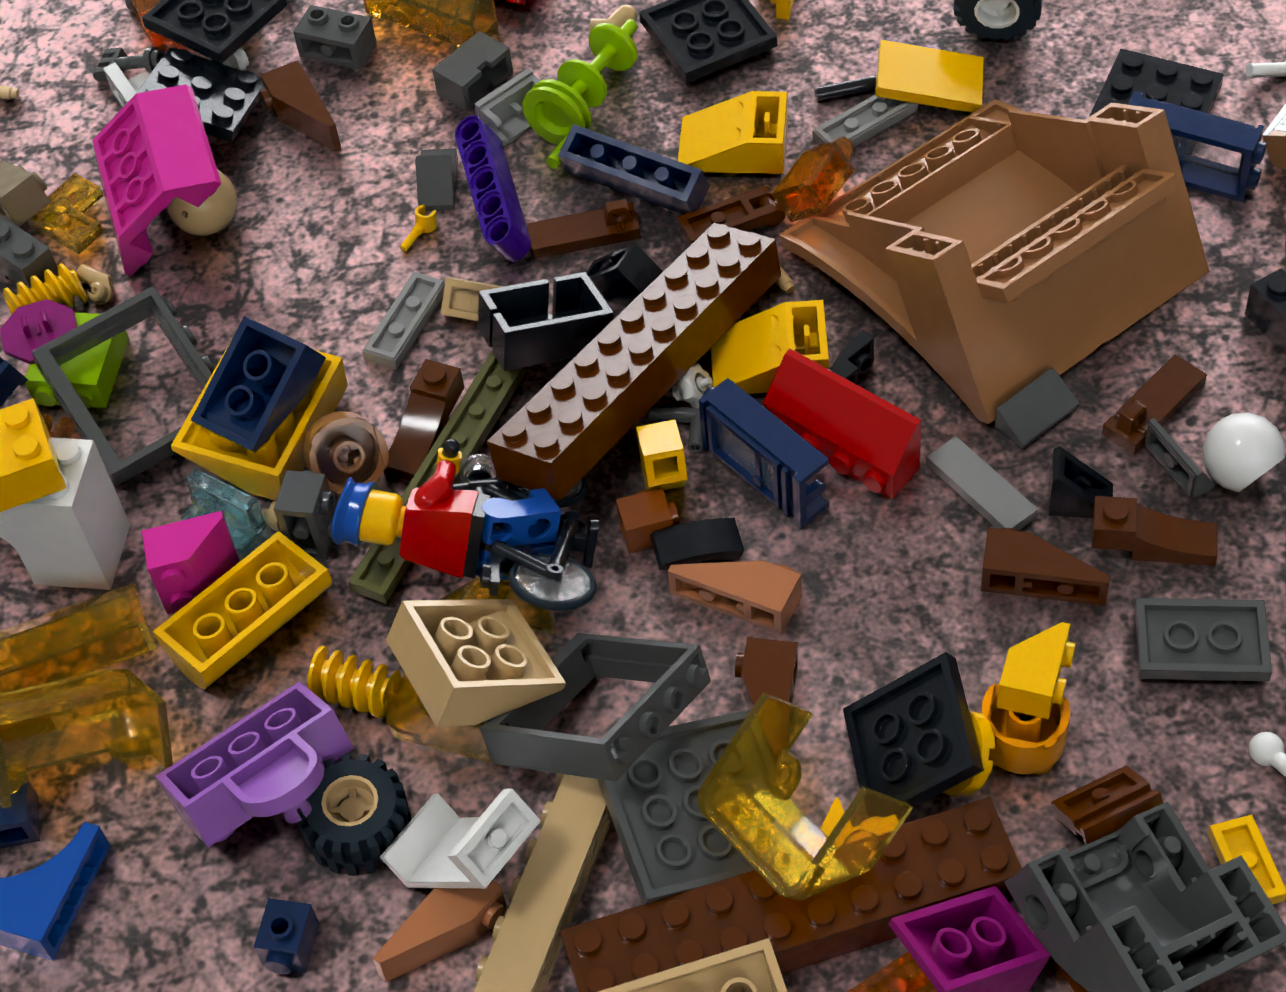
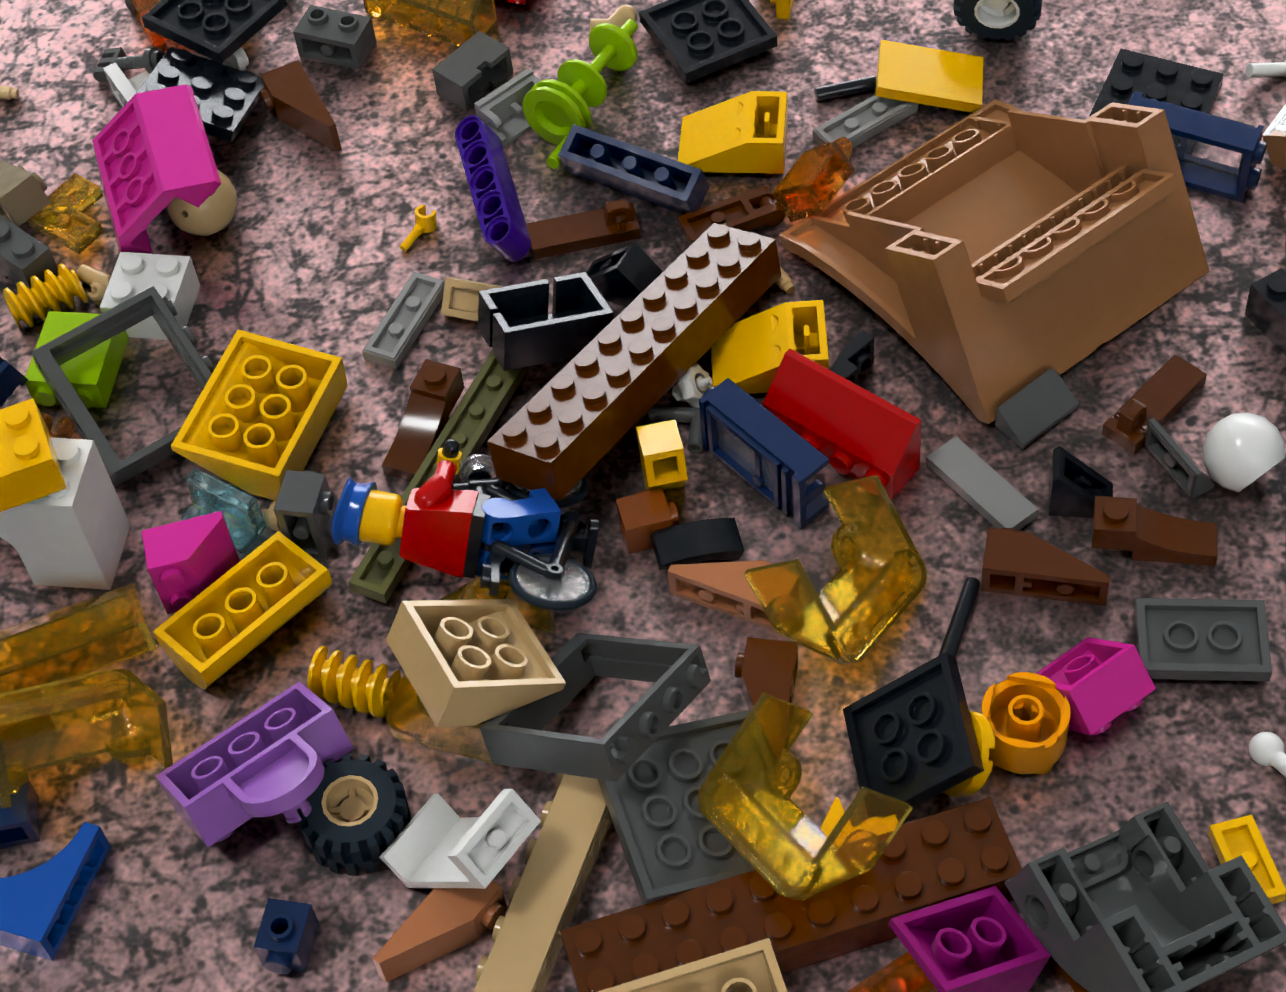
(35, 326): magenta piece -> none
(169, 274): none -> white brick
(257, 384): dark blue slope -> none
(341, 429): medium nougat brick -> none
(437, 178): dark grey slope -> none
(867, 595): none -> clear yellow windscreen
(960, 616): none -> black bar
(1033, 672): yellow slope -> none
(1099, 682): none -> dark pink slope
(1105, 804): reddish brown plate -> none

